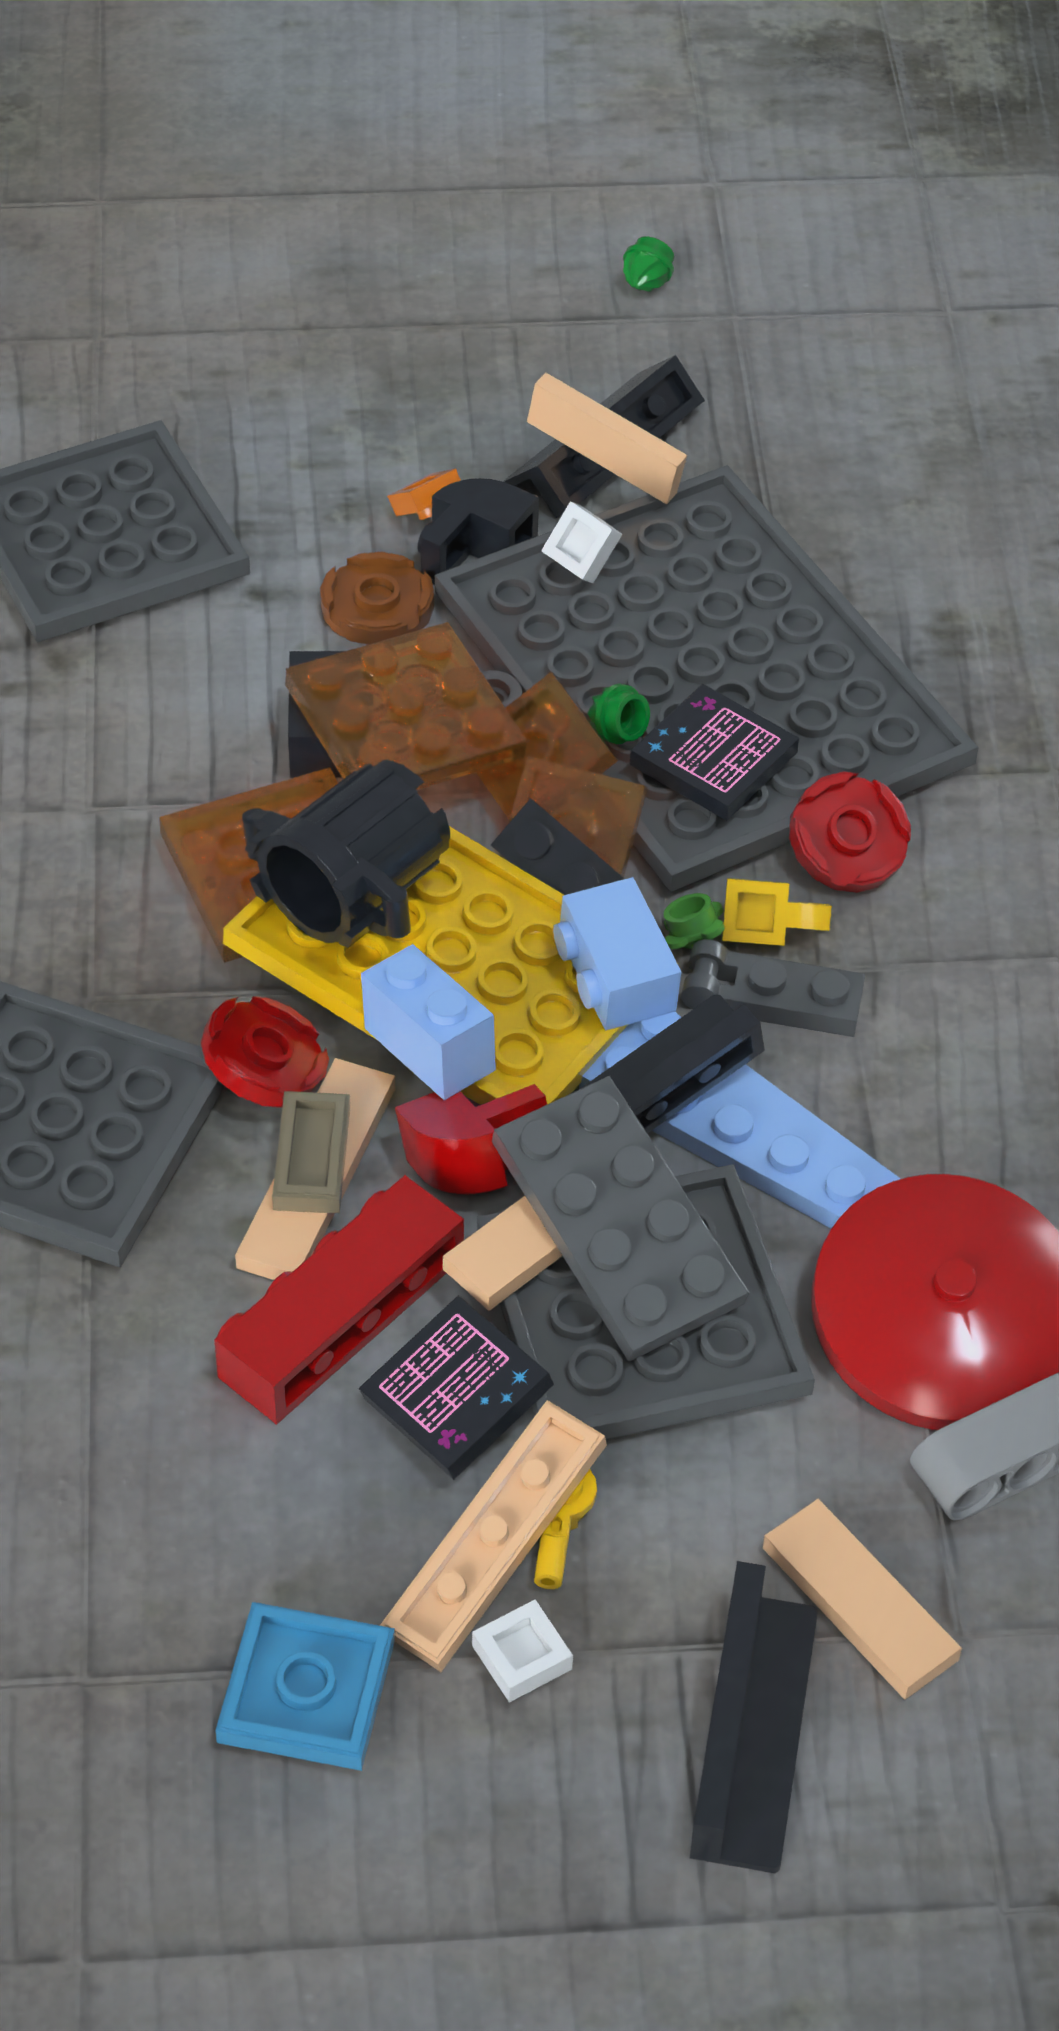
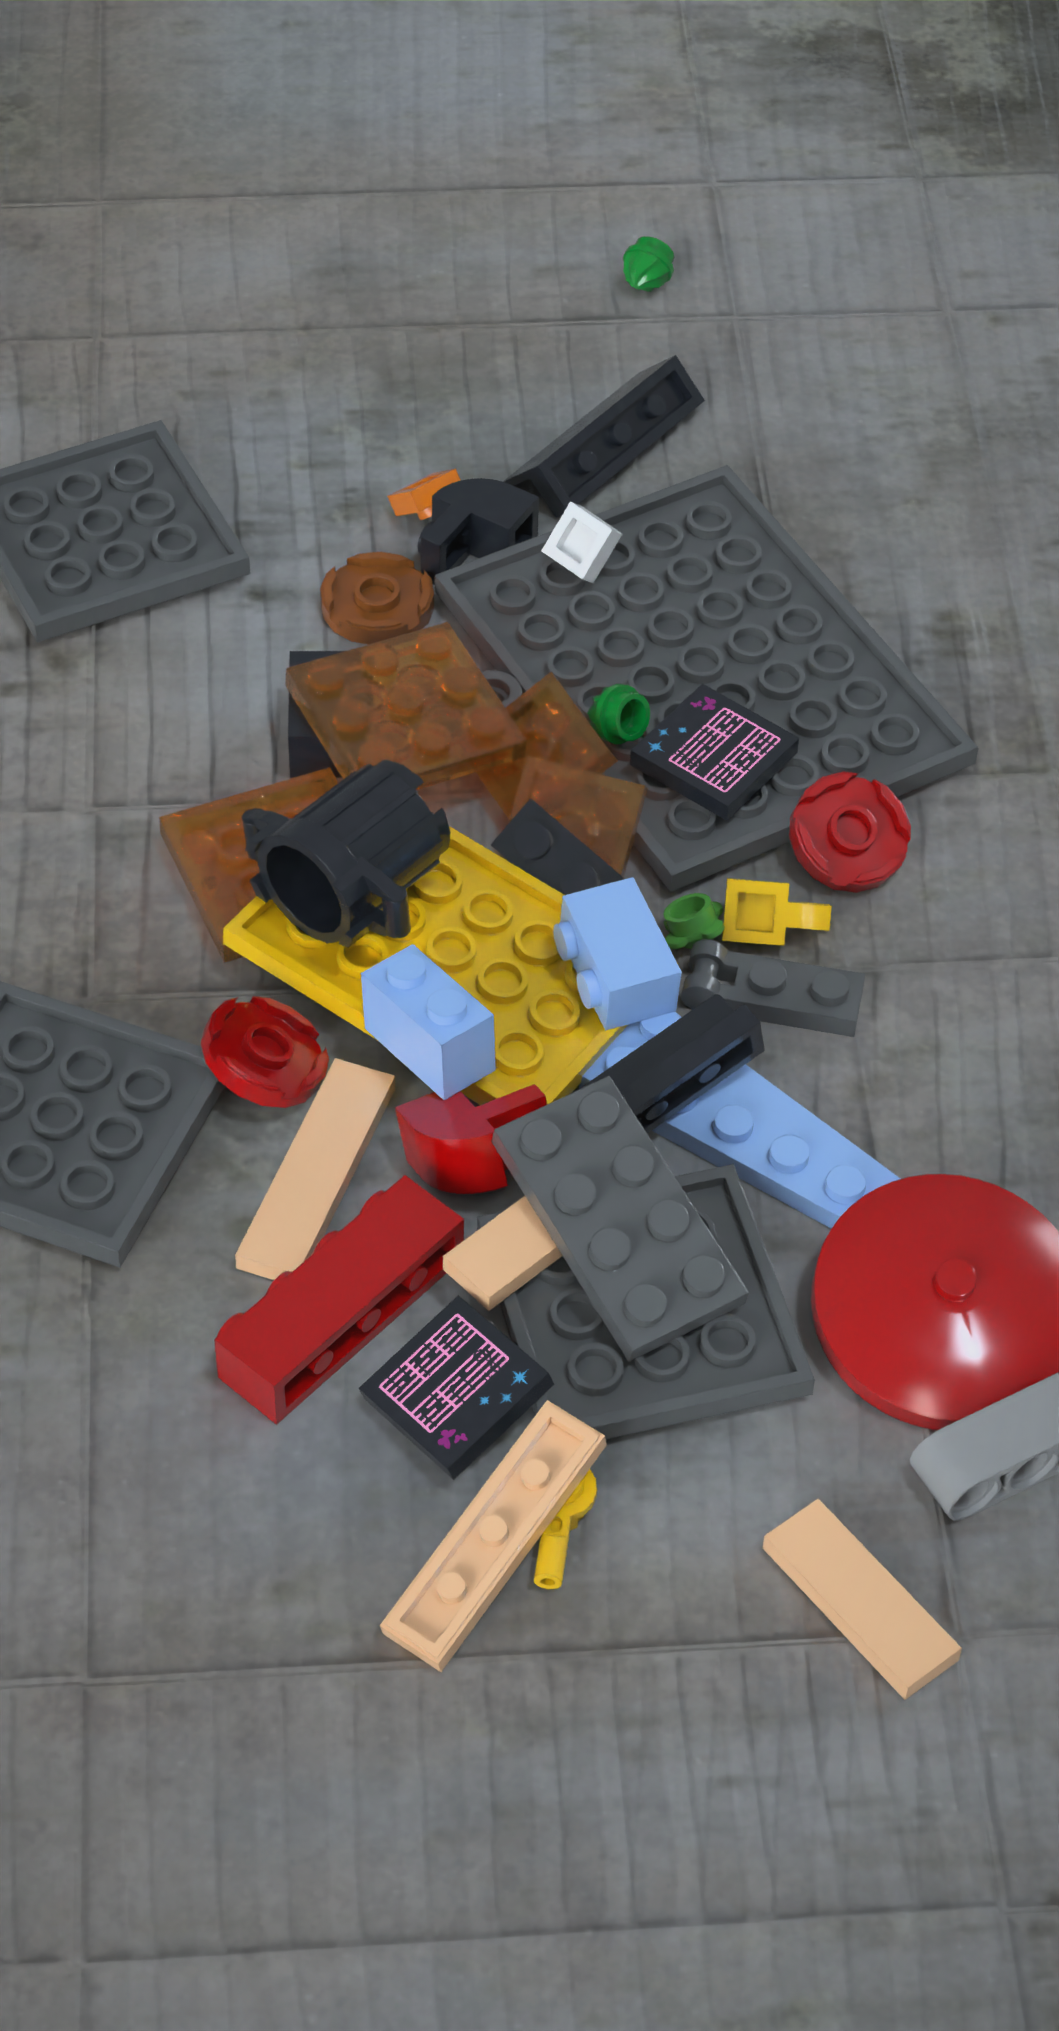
(306, 1686): dark azure plate -> none
(311, 1152): dark tan tile -> none
(522, 1650): white plate -> none
(606, 438): light nougat tile -> none
(754, 1728): black panel -> none

